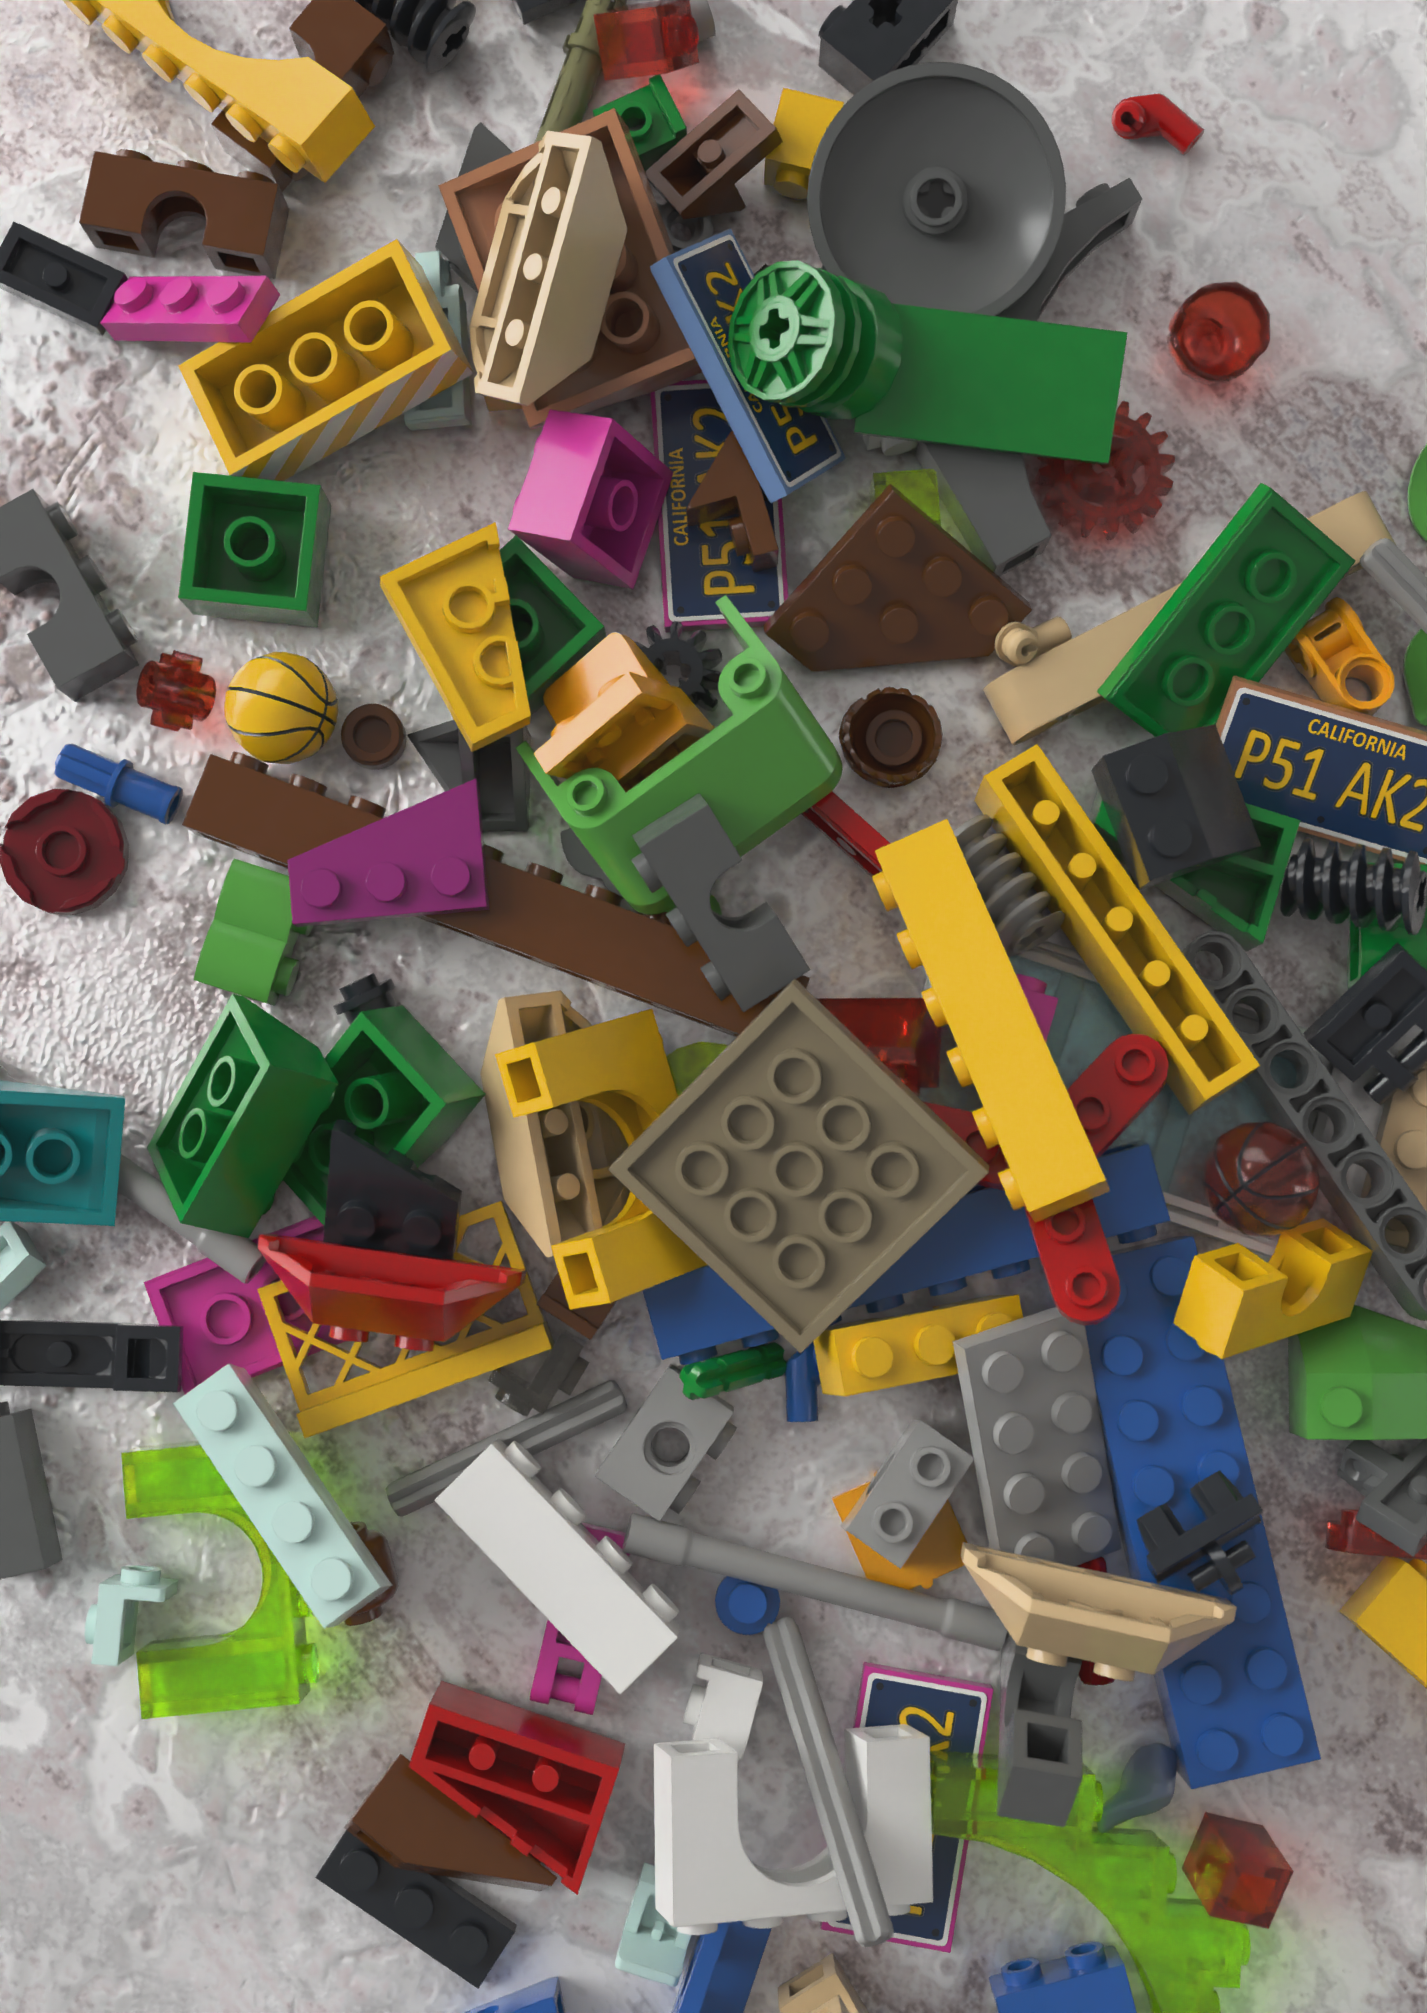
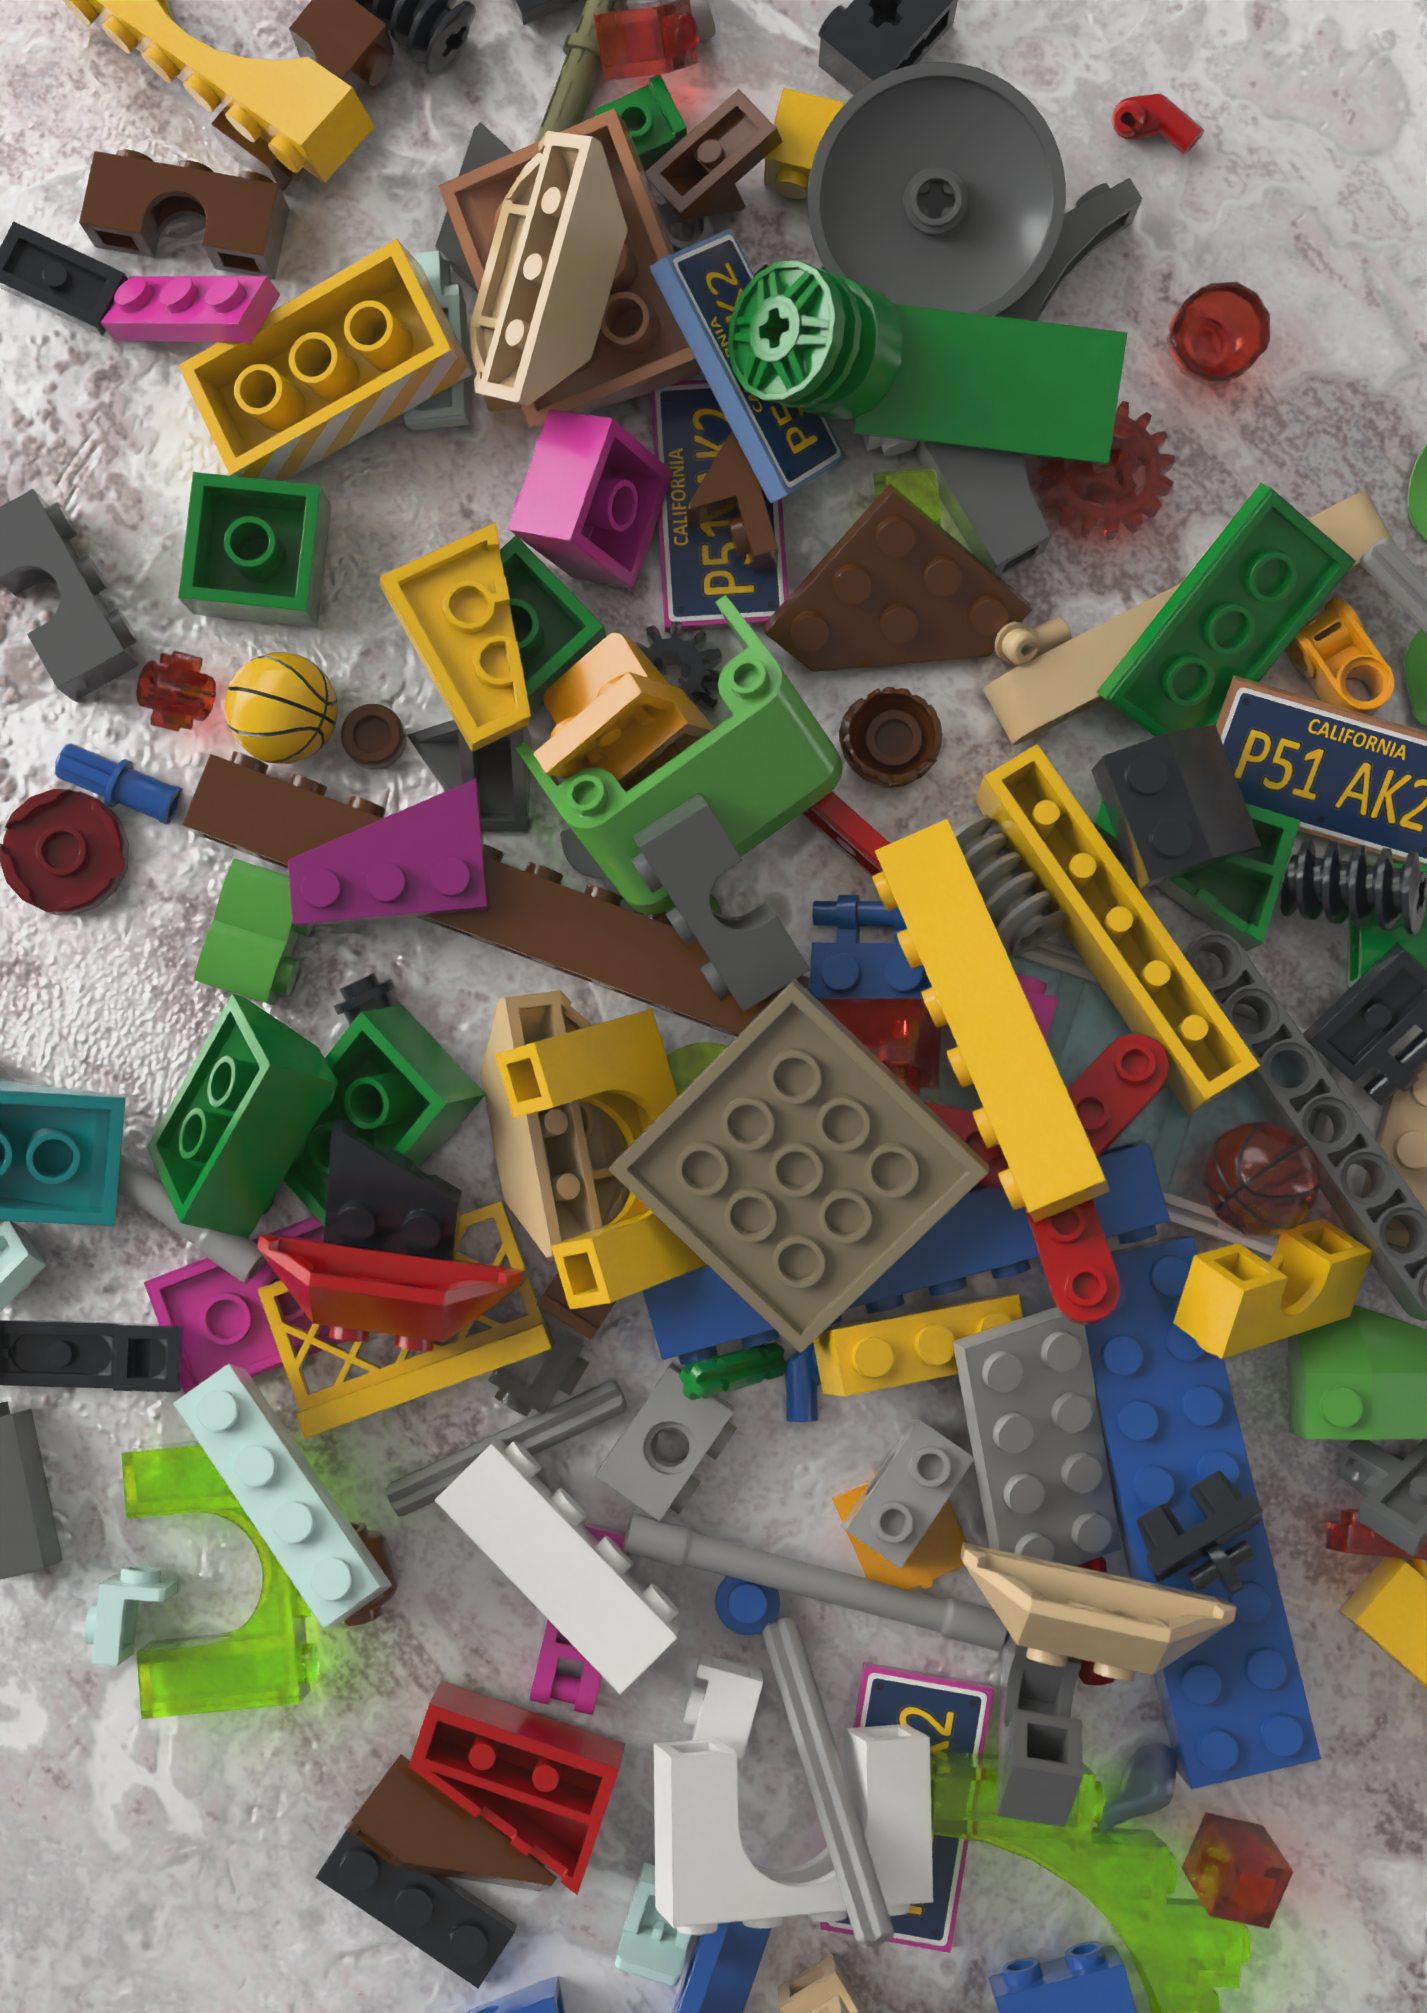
(859, 968): none -> blue plate

